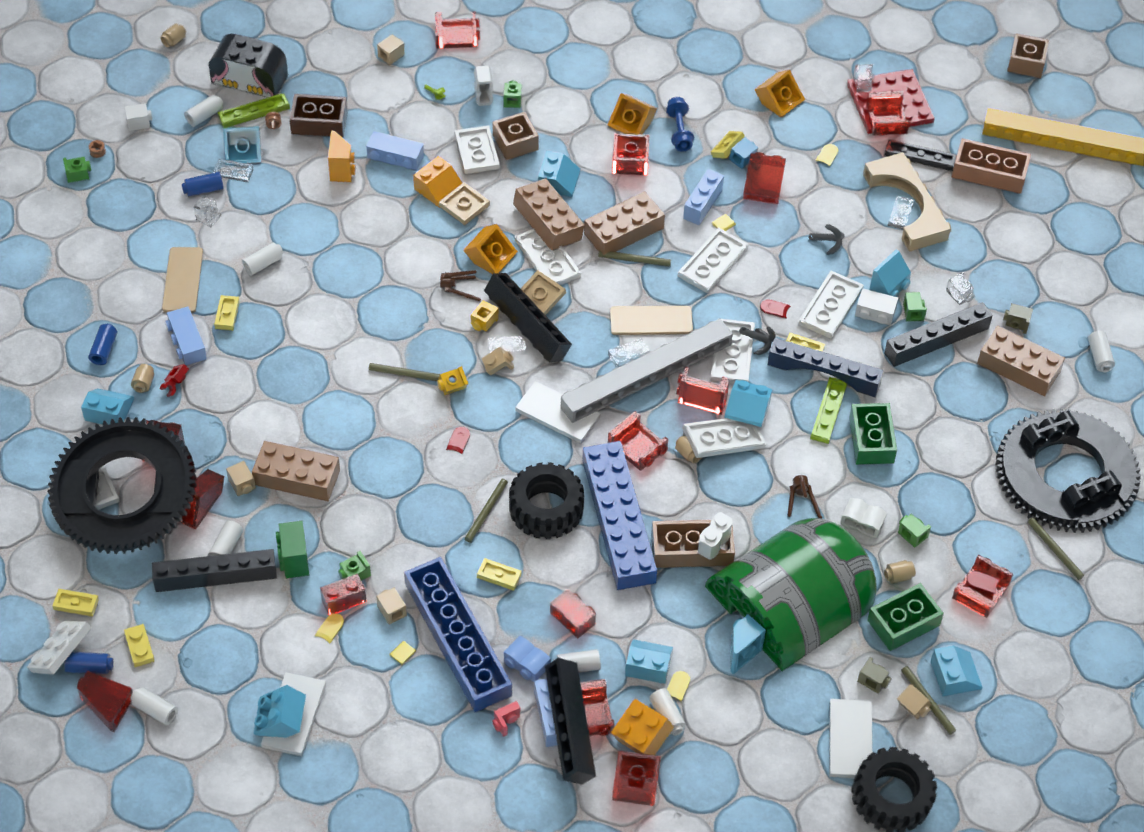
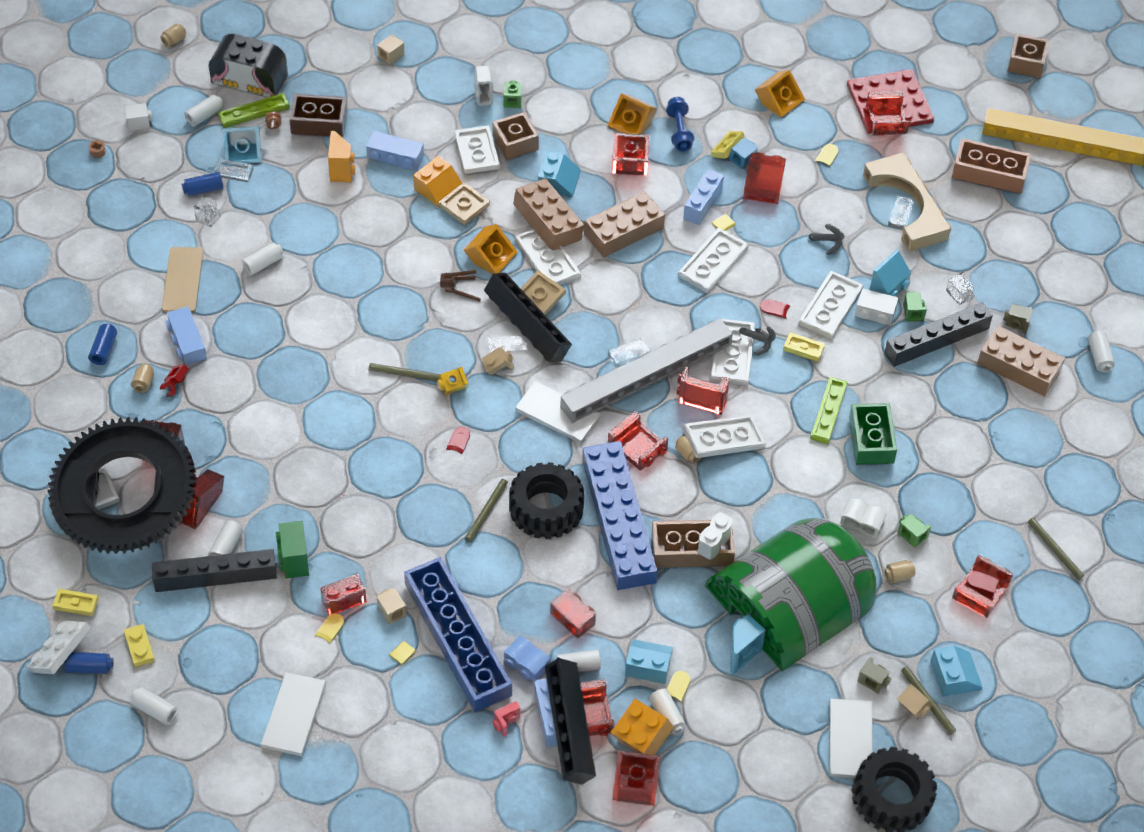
(76, 169): bright green brick -> none
(105, 405): medium azure slope -> none
(105, 698): clear red slope -> none
(226, 312): light yellow plate -> none
(241, 478): tan brick -> none
(280, 713): medium azure slope -> none
(296, 470): medium nougat brick -> none
(355, 565): bright green brick -> none
(438, 94): lime hand -> none
(456, 32): clear red panel -> none
(484, 316): yellow brick -> none
(499, 574): light yellow plate -> none
(636, 258): olive bar -> none
(650, 320): piece -> none
(748, 403): medium azure slope -> none
(802, 487): reddish brown plant -> none
(859, 376): arch -> none
(863, 77): clear brick -> none
(905, 616): green brick -> none
(922, 155): black tile -> none
(1080, 505): piece -> none

